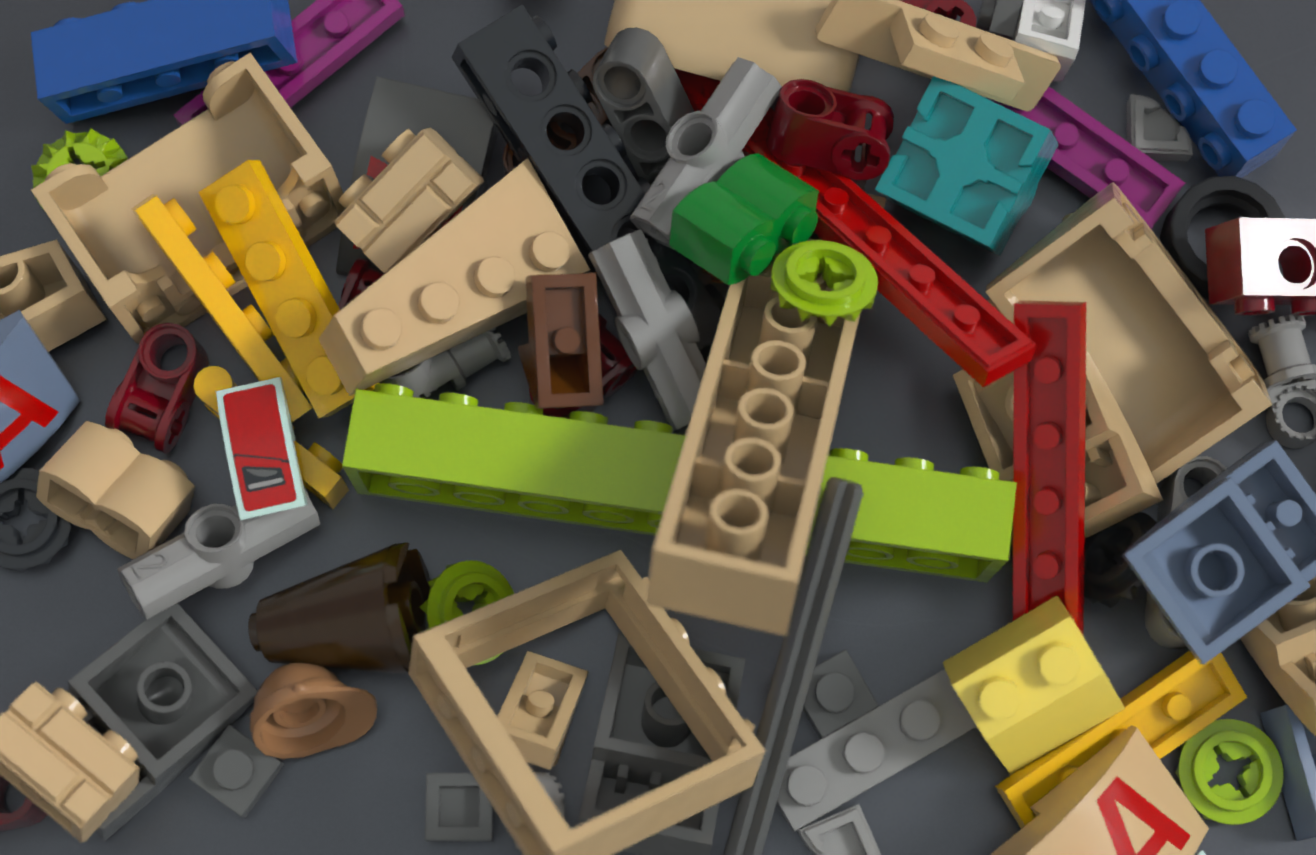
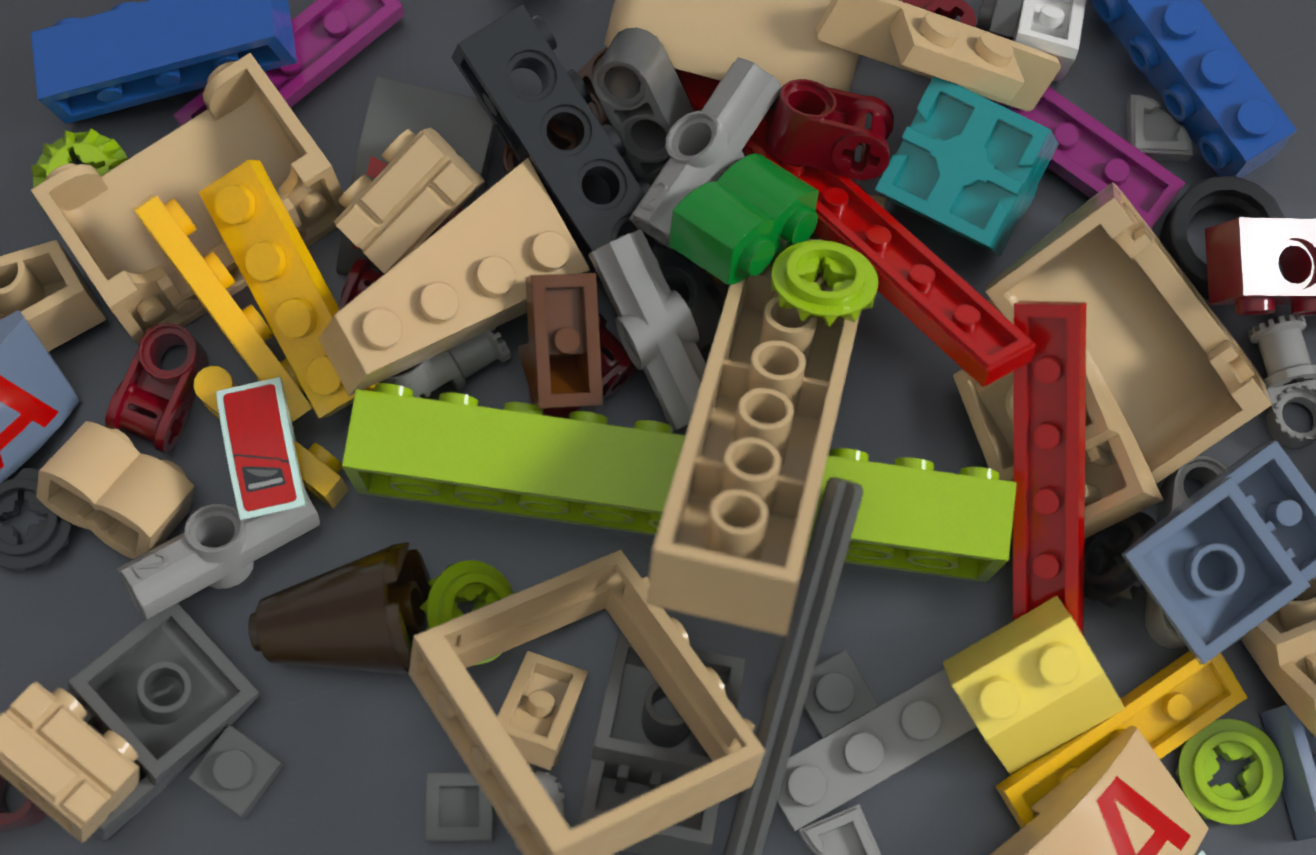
(308, 711): medium nougat hat -> none

